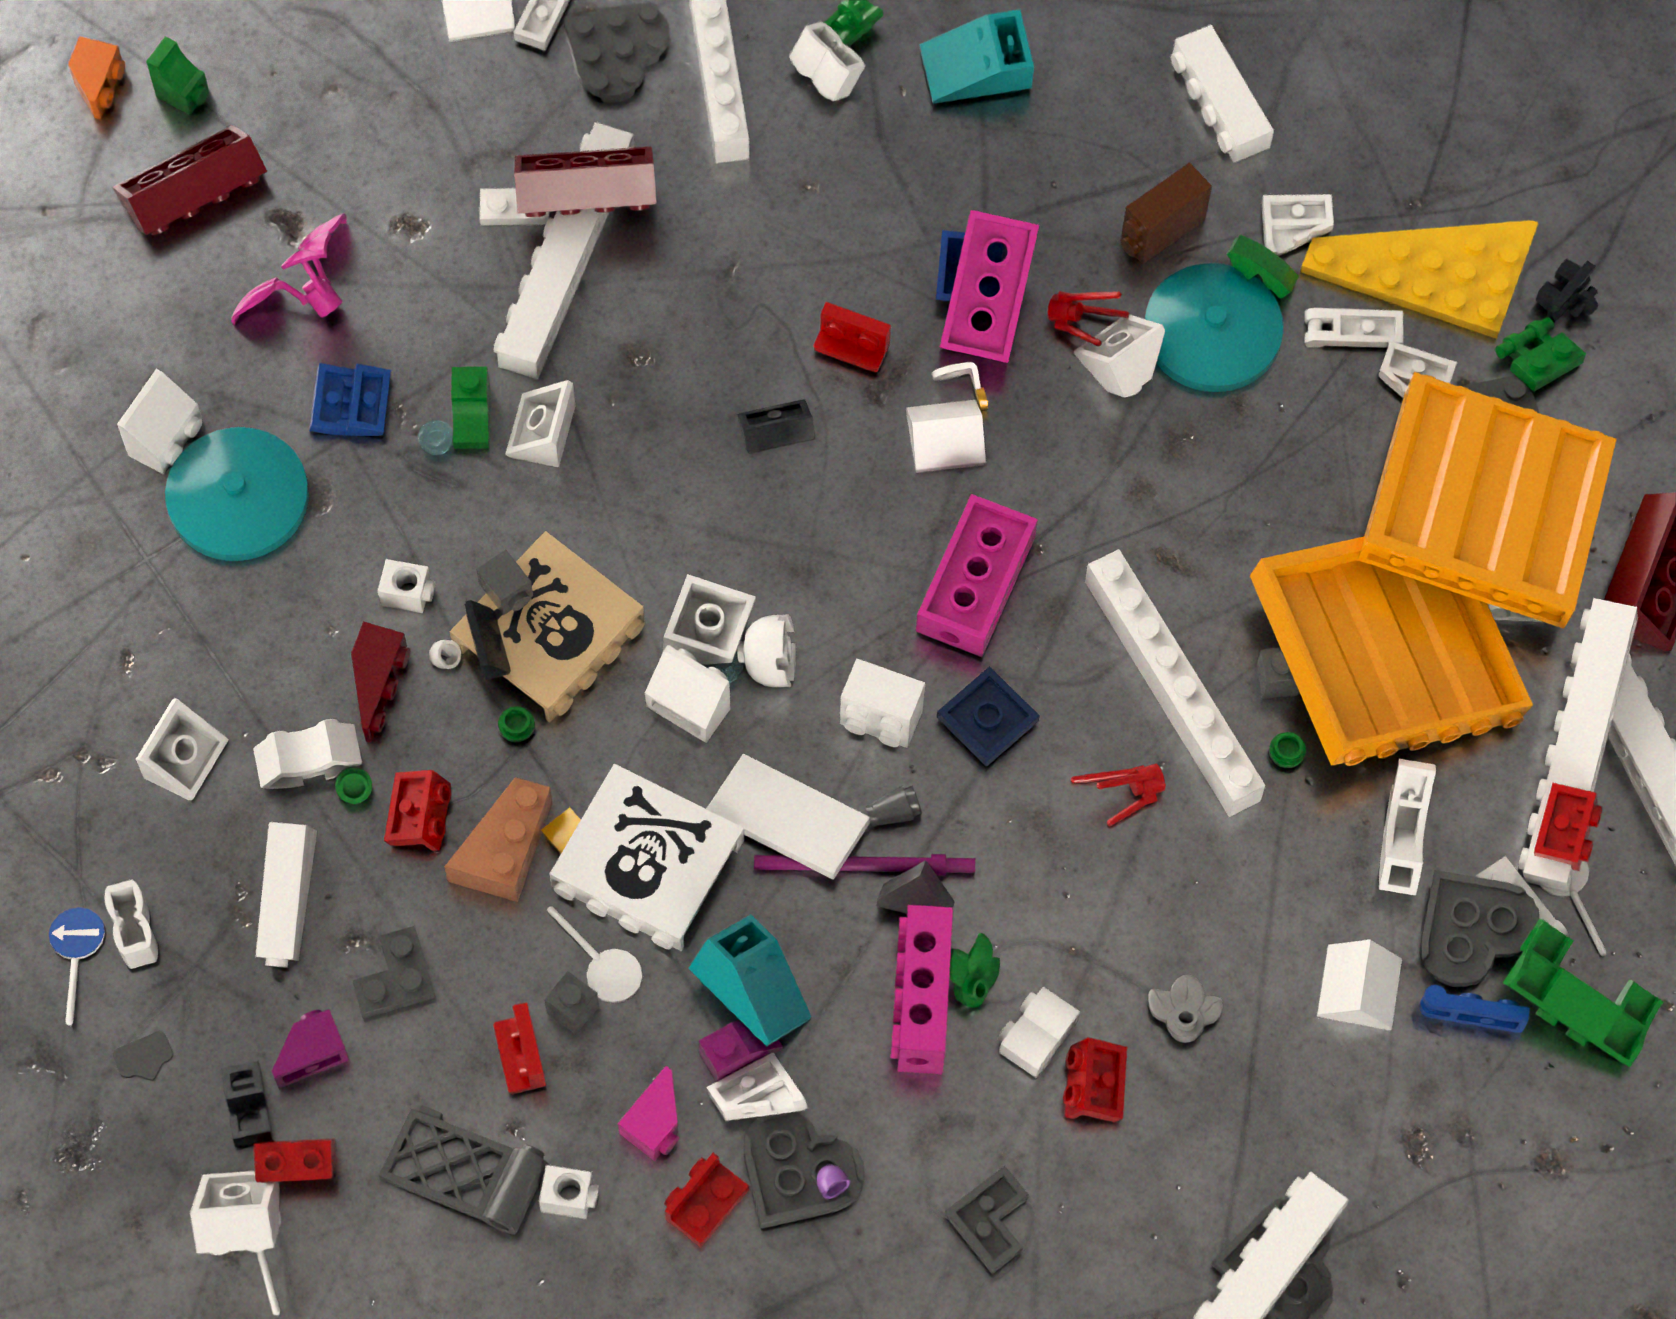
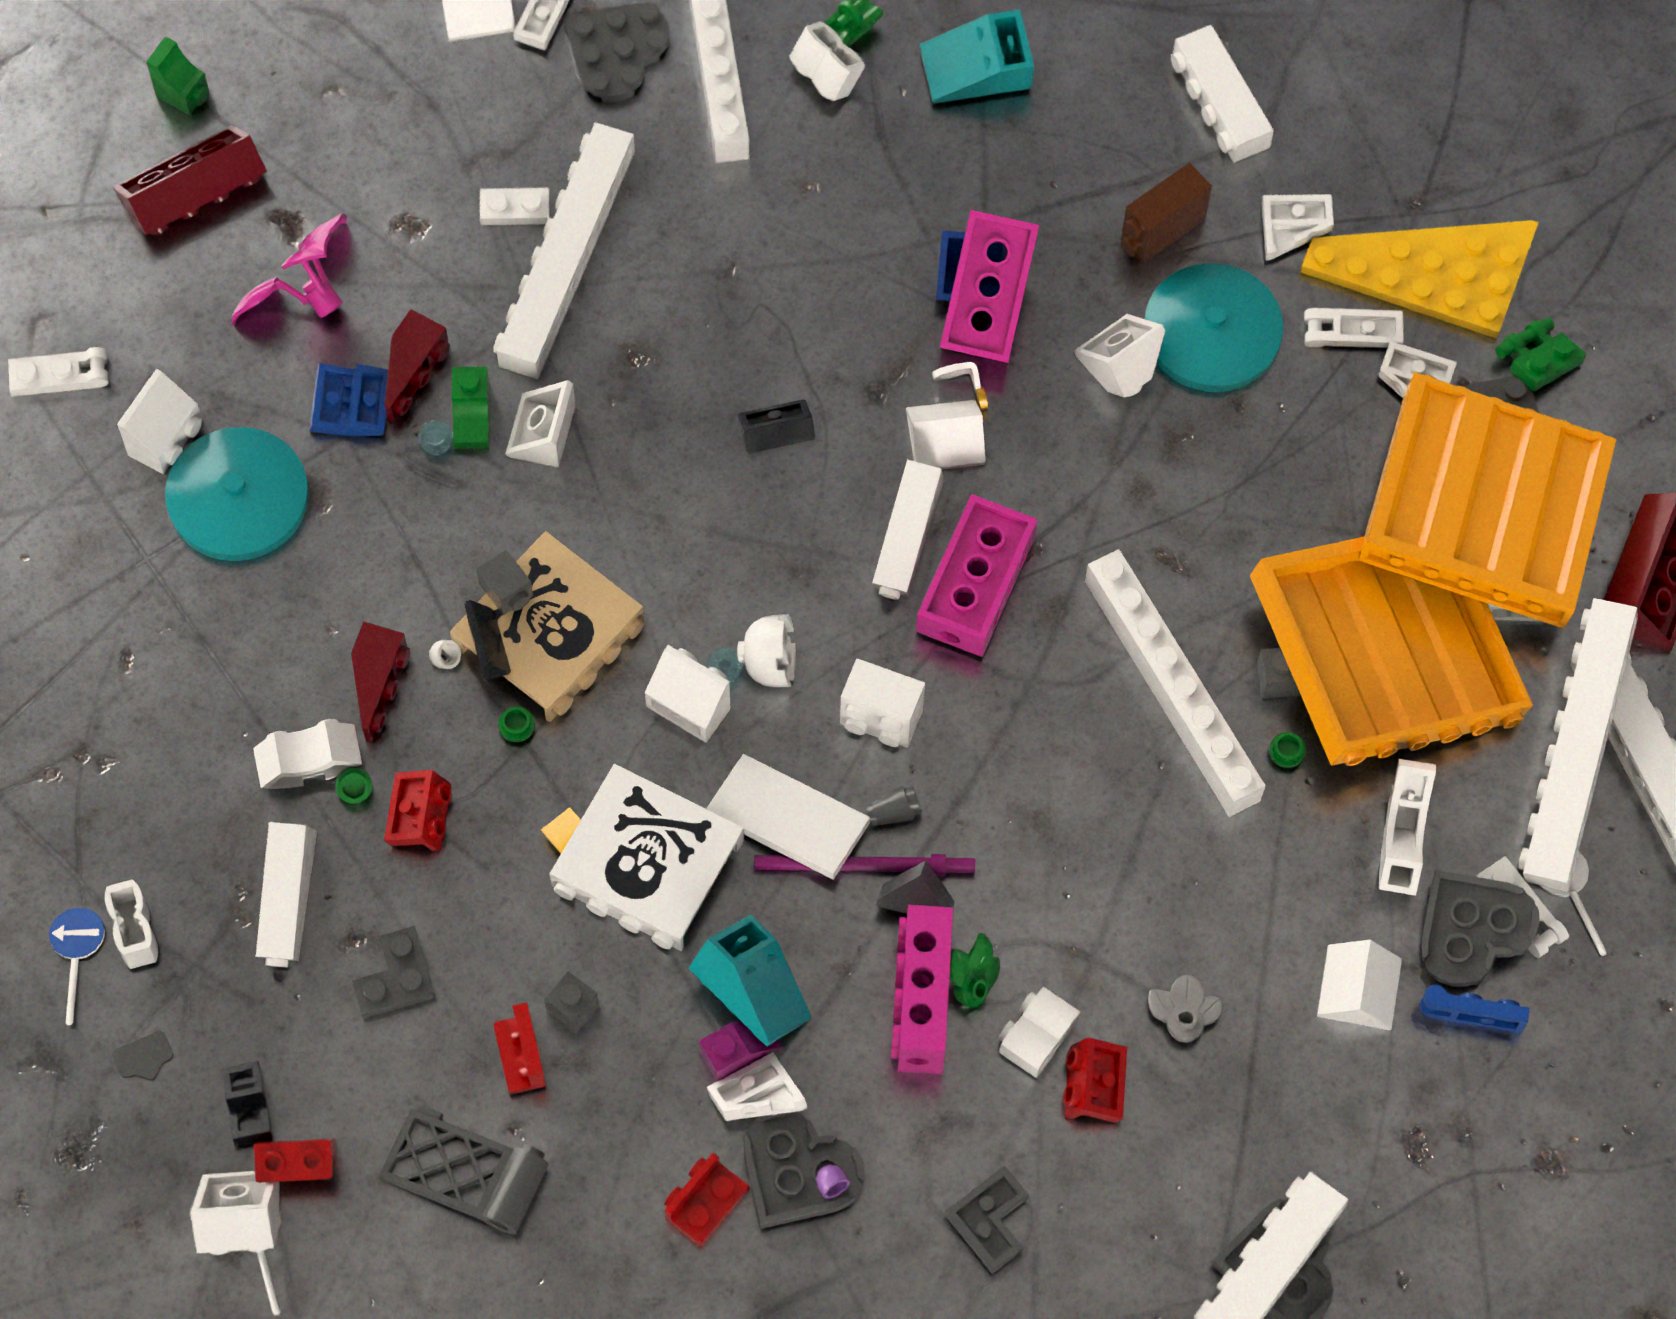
(58, 372): none -> white plate
(94, 71): orange slope -> none
(180, 751): white slope -> none
(309, 1048): magenta slope -> none
(399, 573): white brick -> none
(413, 353): none -> dark red slope
(503, 842): nougat wedge -> none
(558, 1178): white brick -> none
(584, 181): slope -> none
(611, 973): white piece -> none
(653, 1118): dark pink slope -> none
(708, 620): white slope -> none
(852, 337): red bracket -> none
(908, 529): none -> white slope
(988, 716): dark blue plate -> none
(1065, 309): red plant -> none
(1143, 781): red plant -> none
(1255, 259): green slope -> none
(1562, 997): green bracket -> none
(1567, 825): red bracket -> none
(1576, 280): black hips -> none

